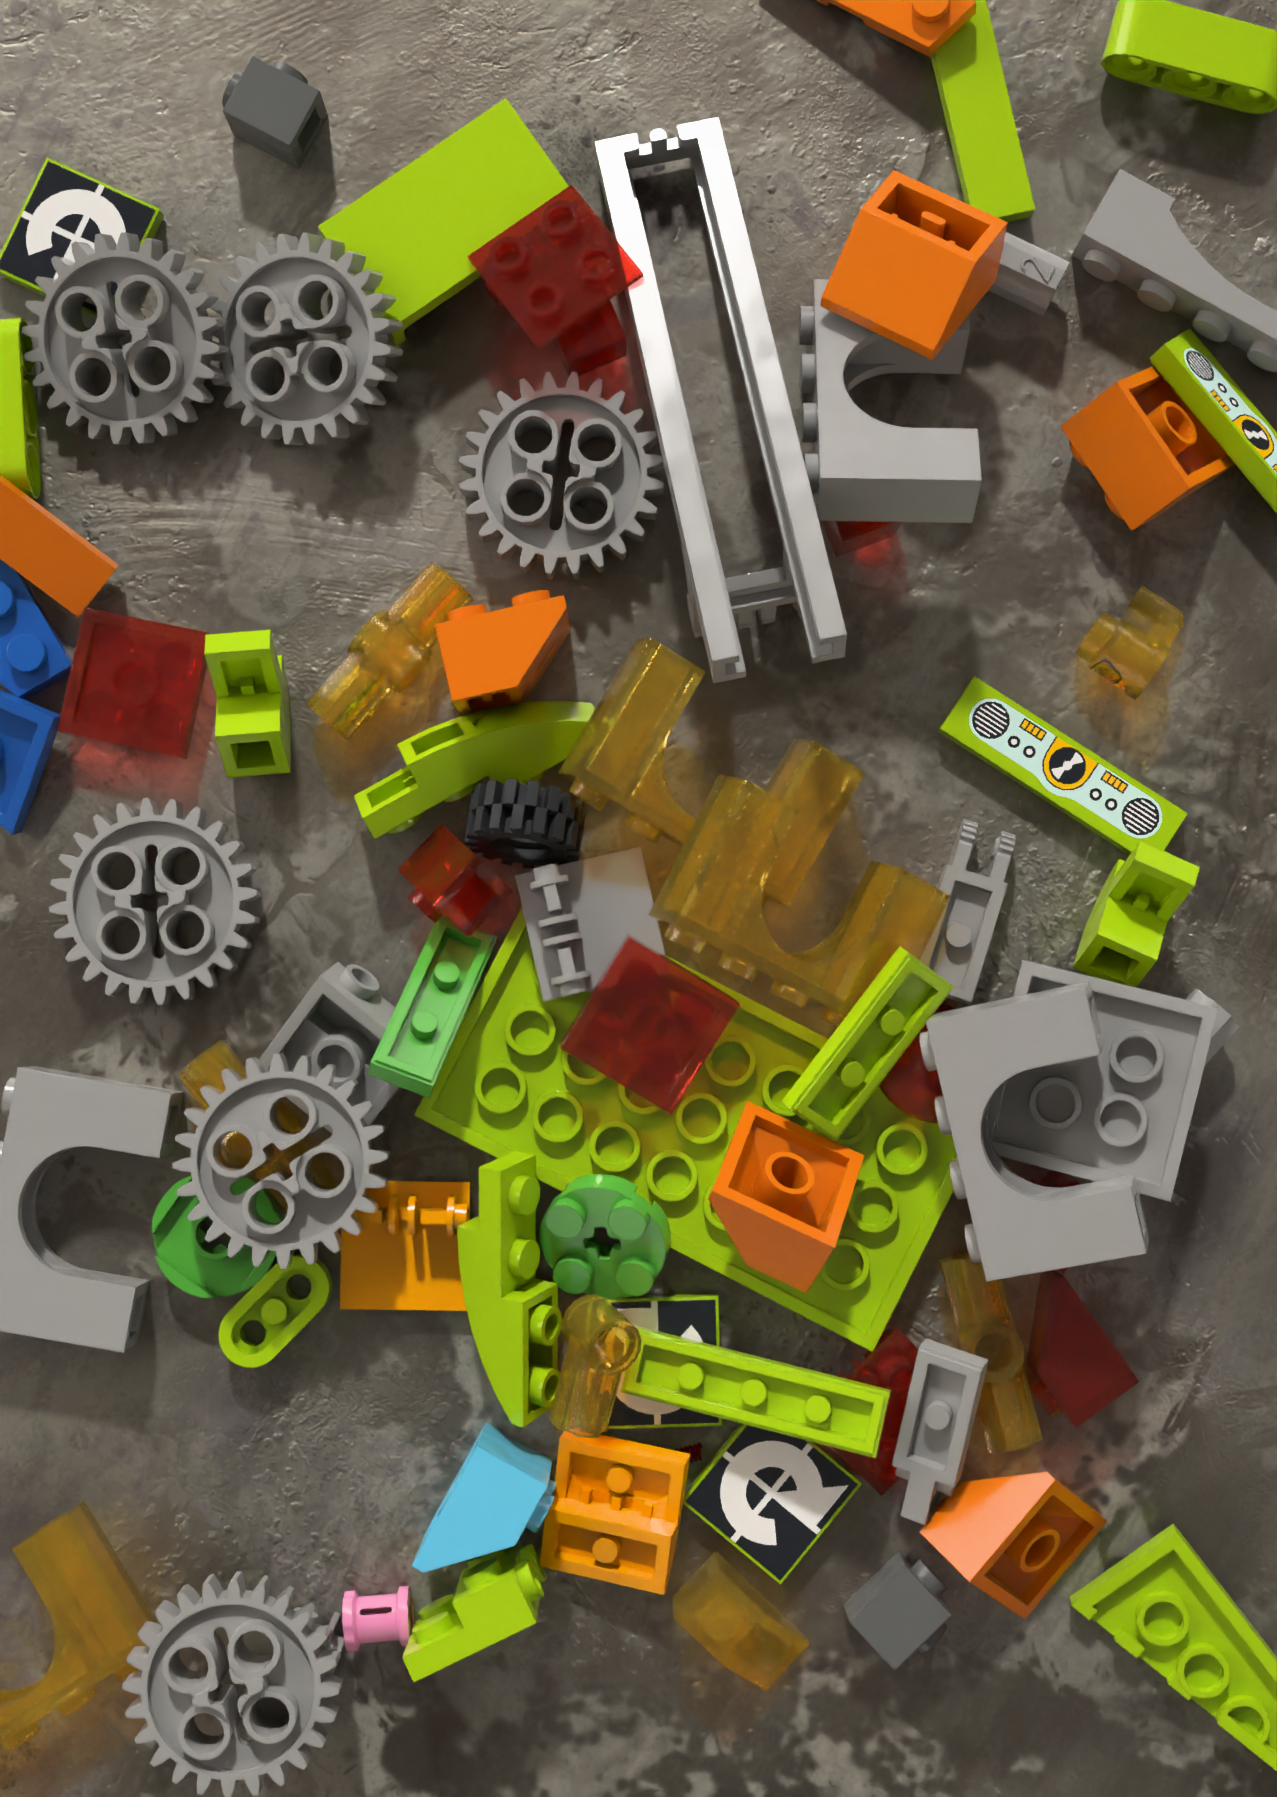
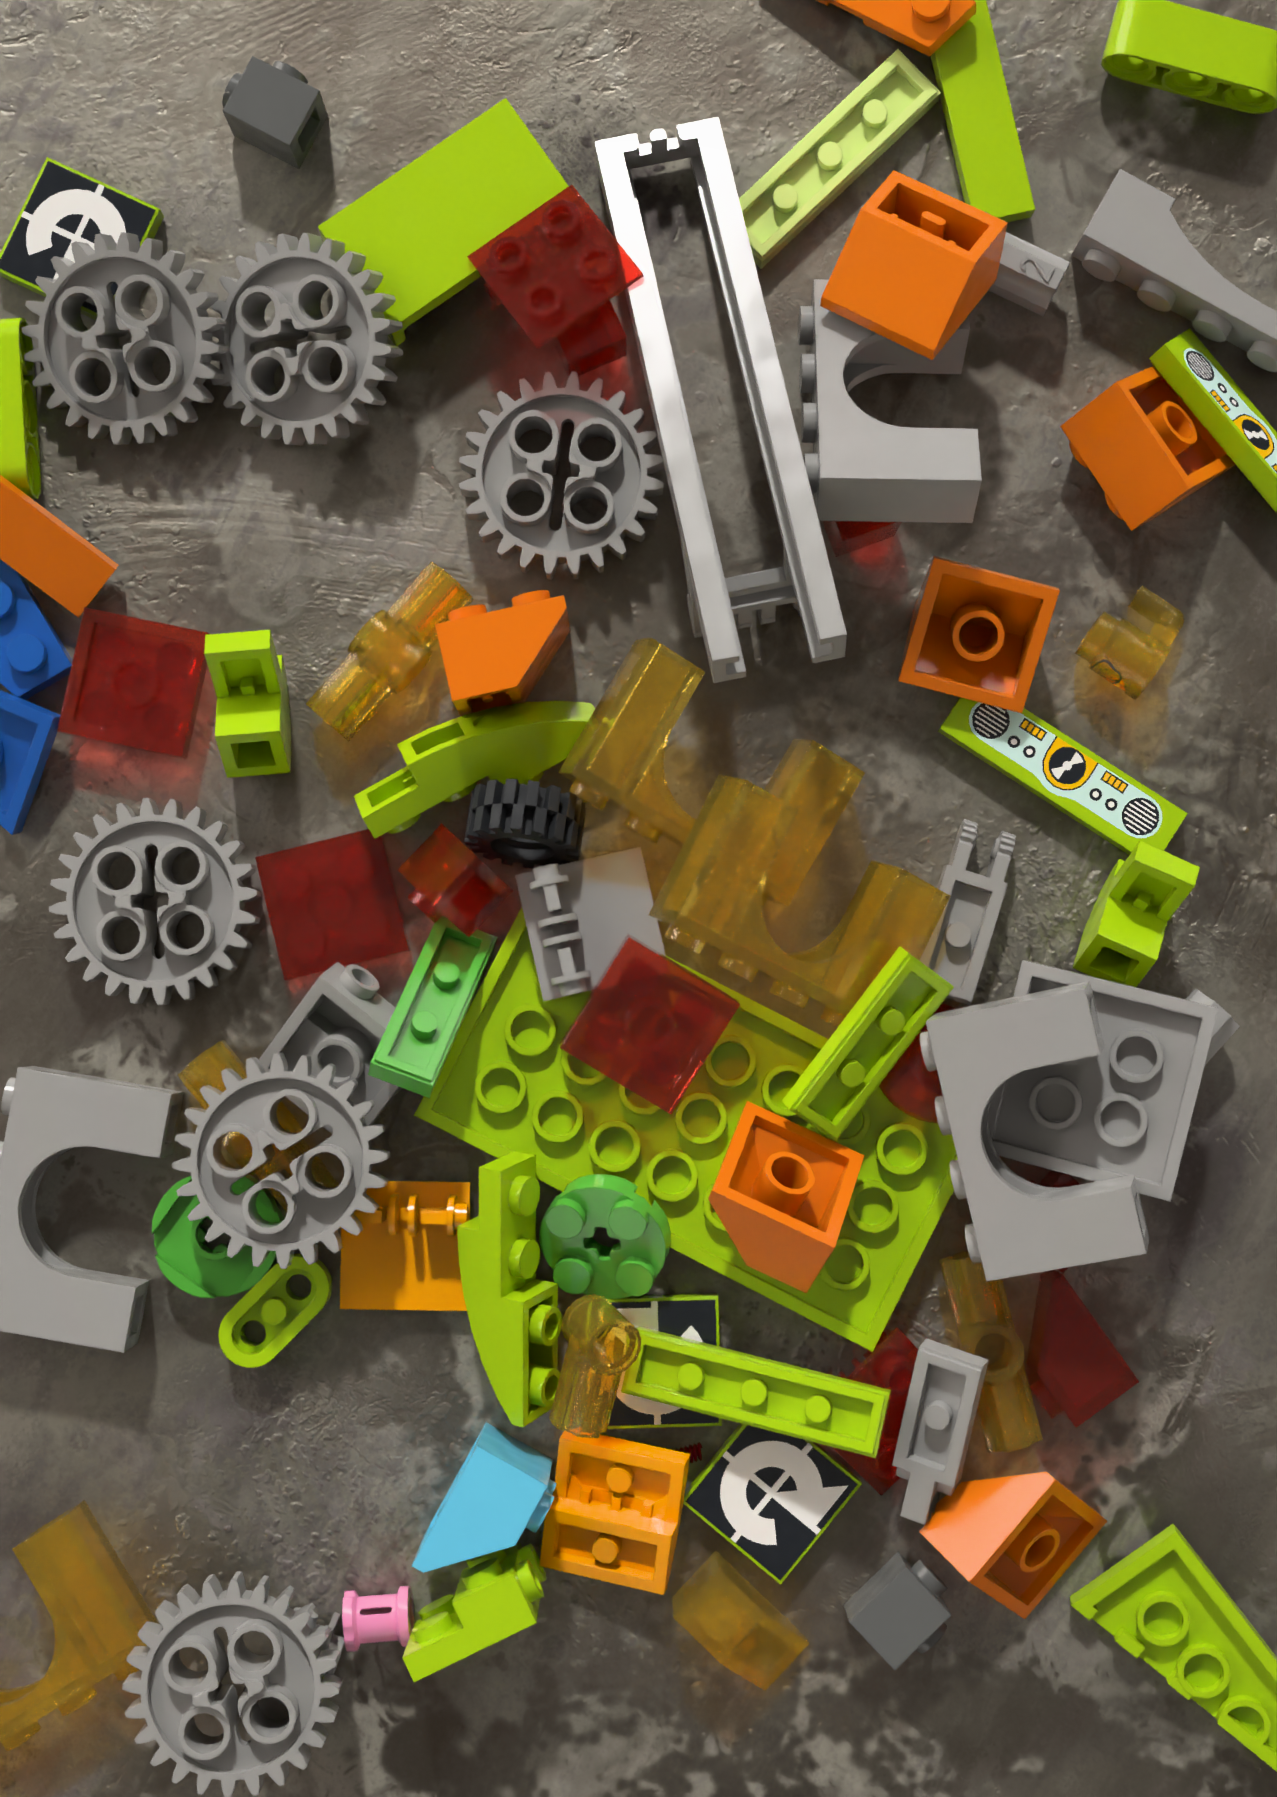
(332, 904): none -> clear red plate
(834, 154): none -> yellowish green tile
(977, 634): none -> orange slope

